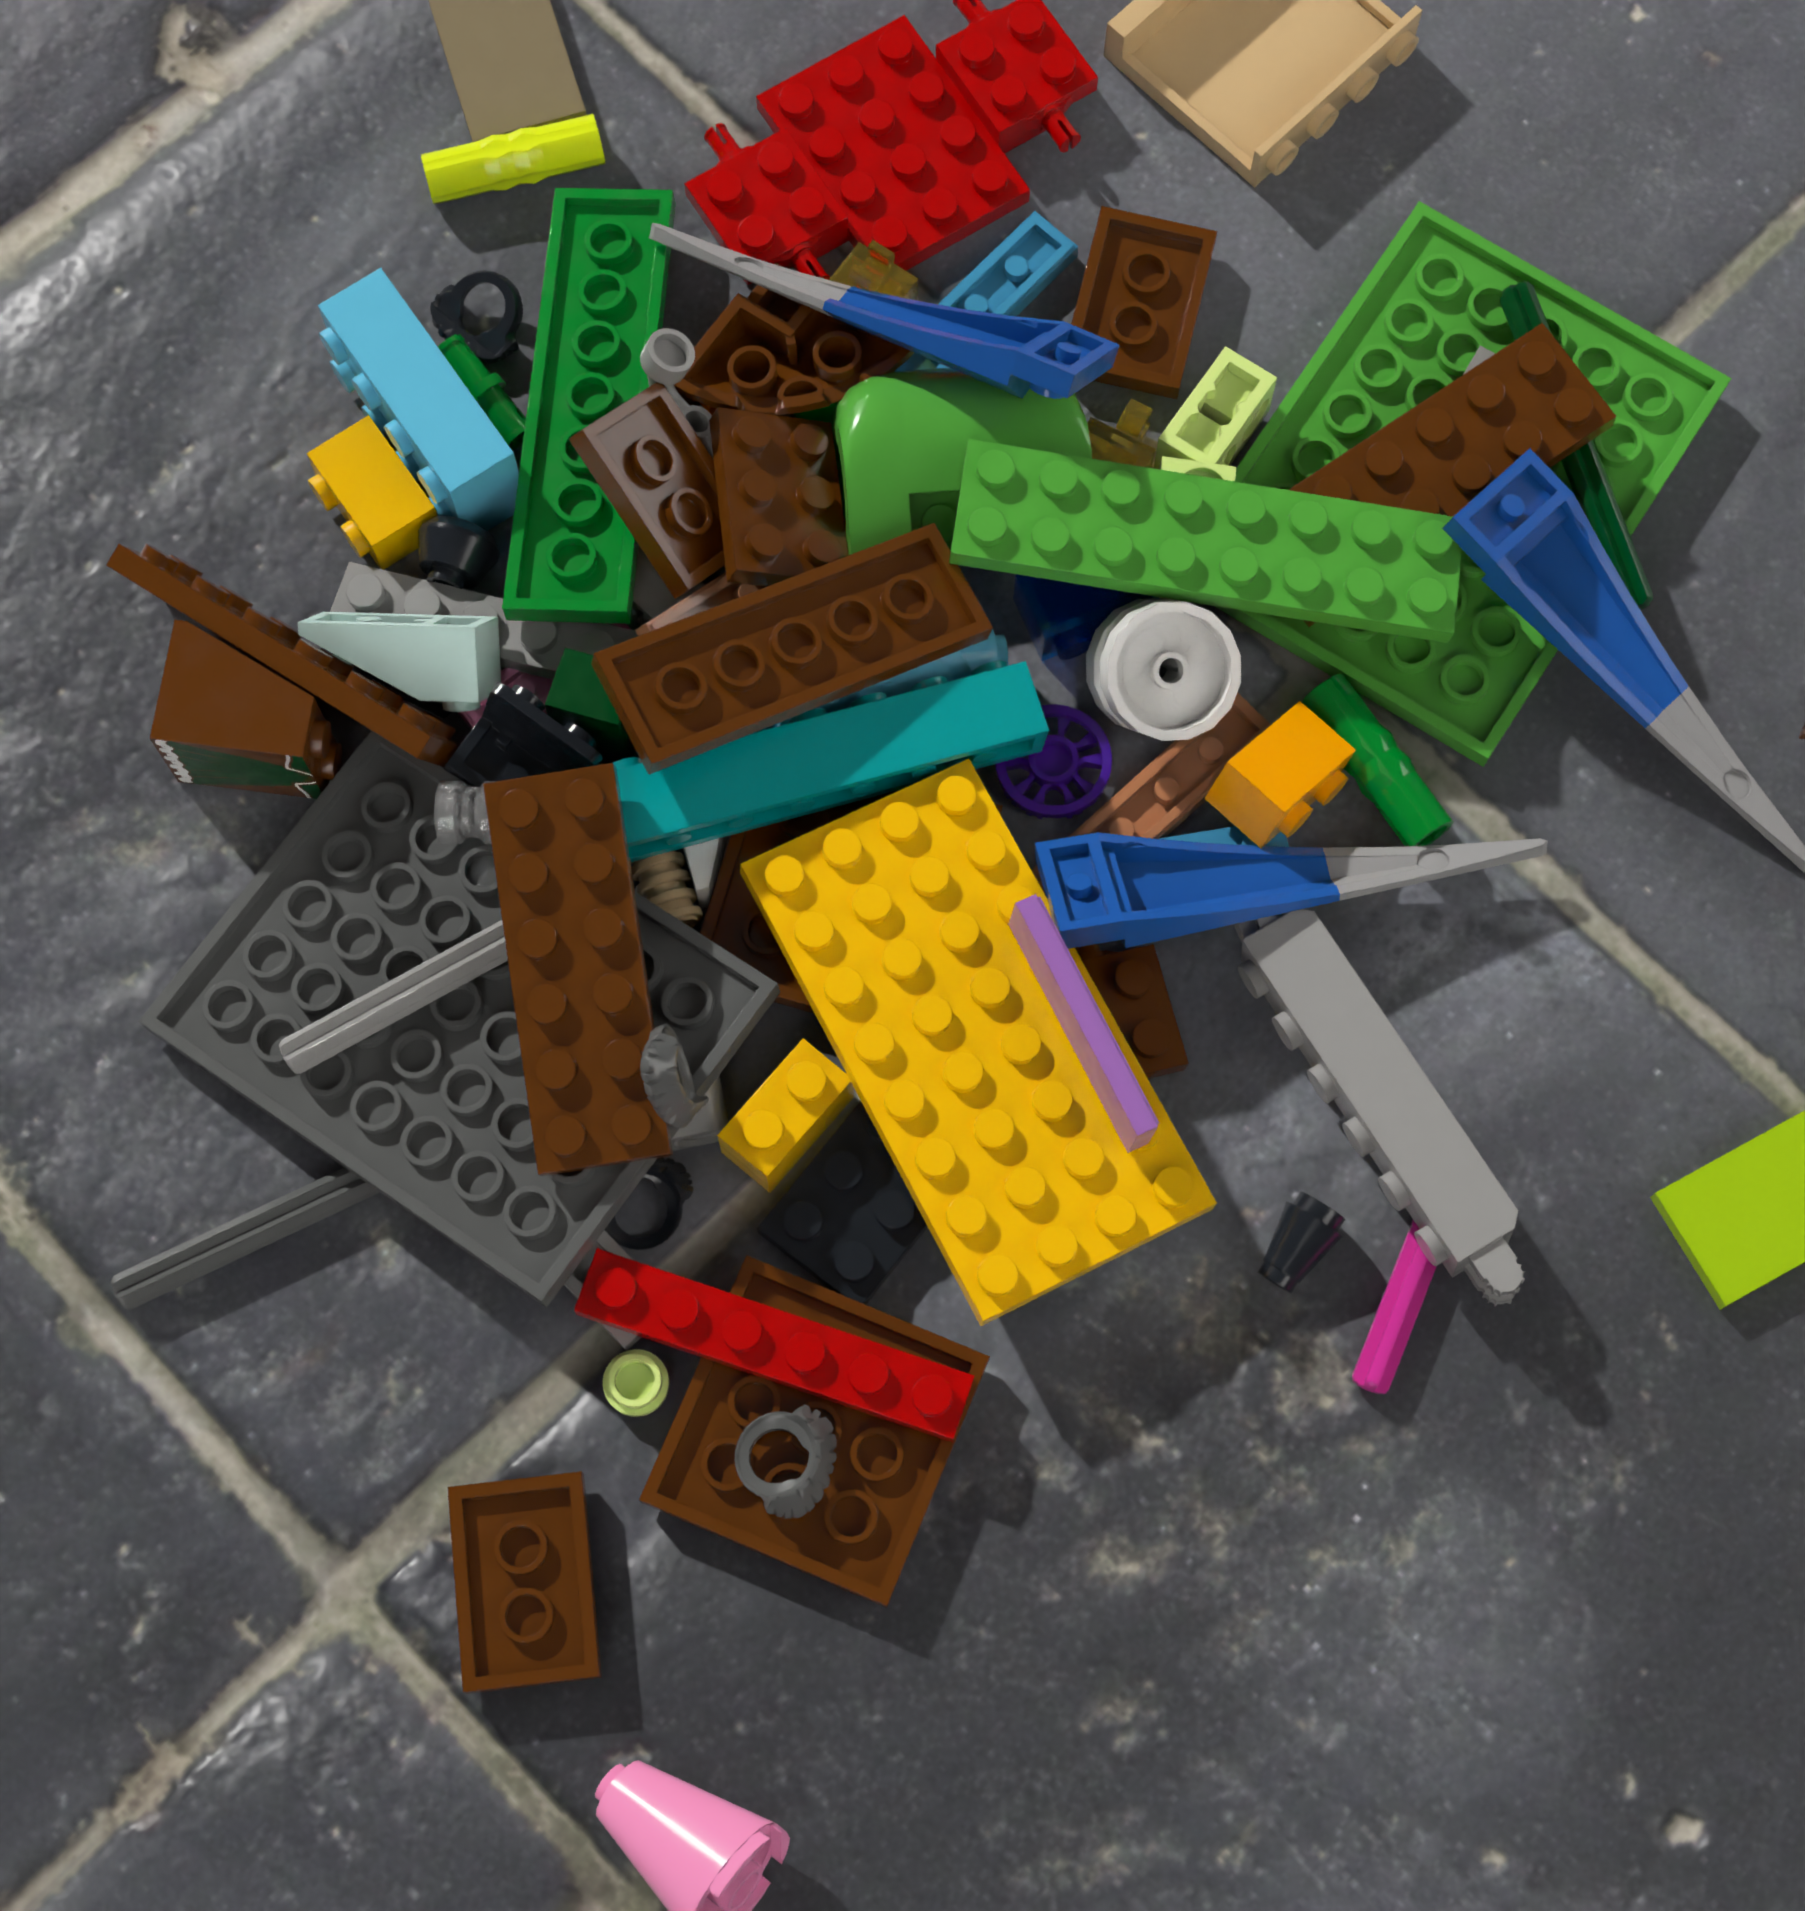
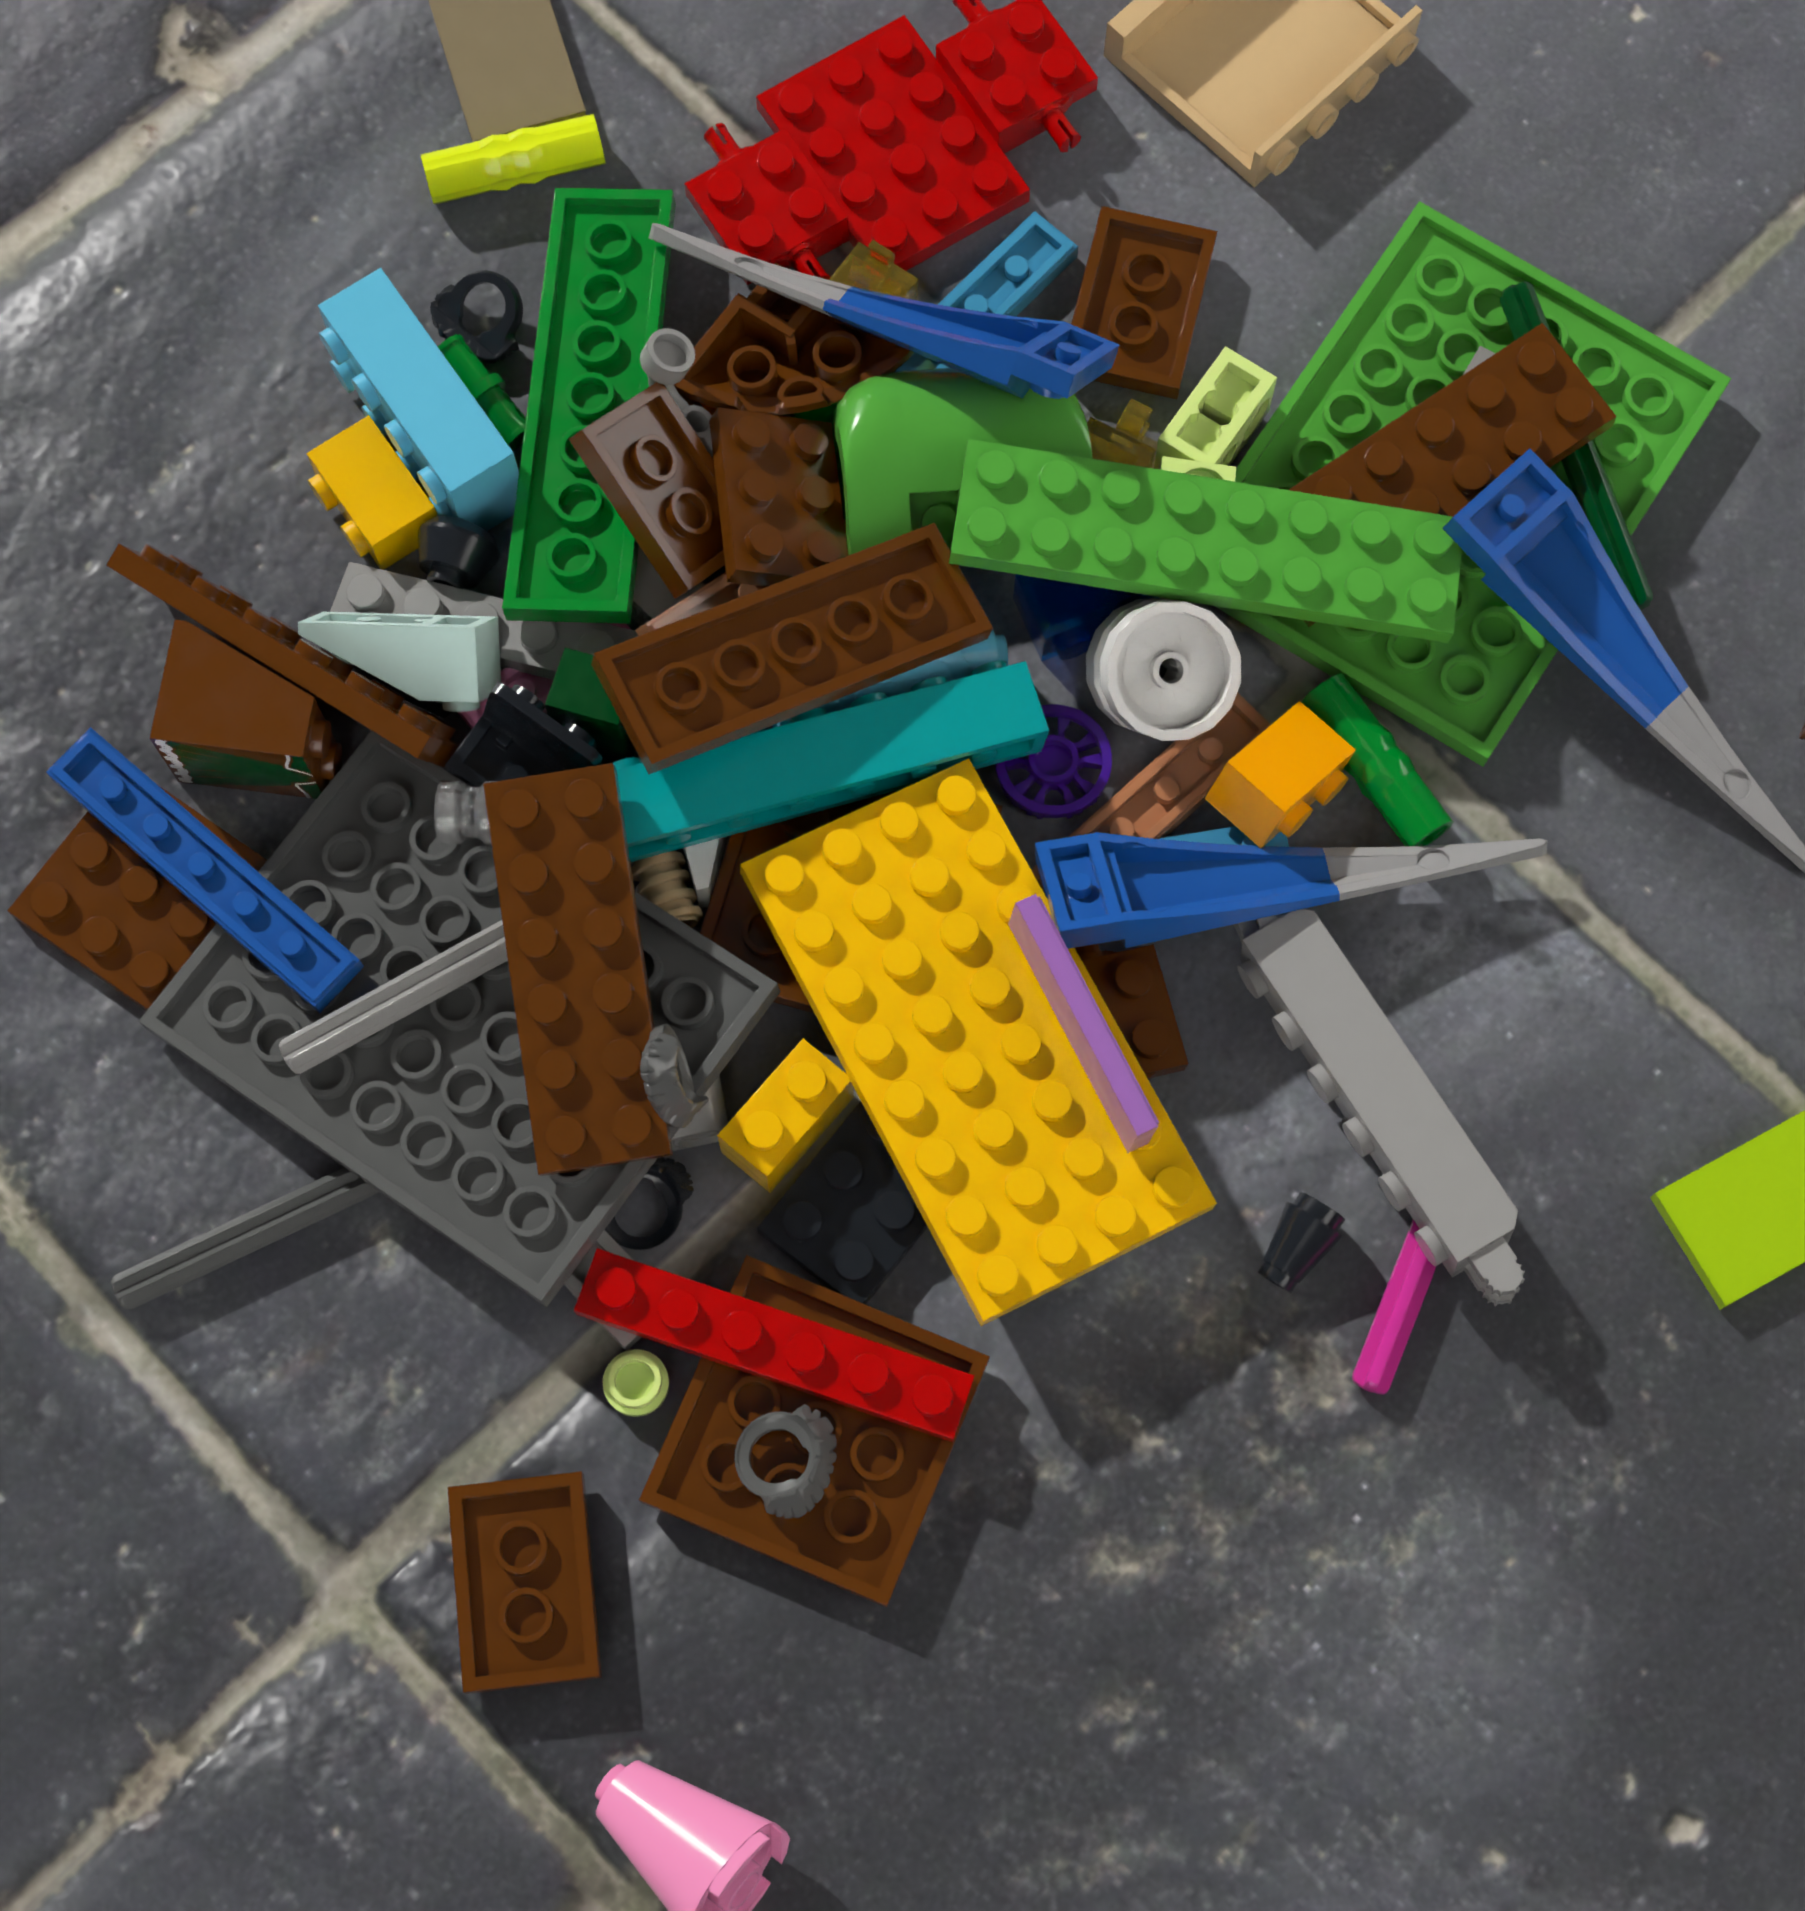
(116, 910): none -> reddish brown plate
(205, 870): none -> blue tile

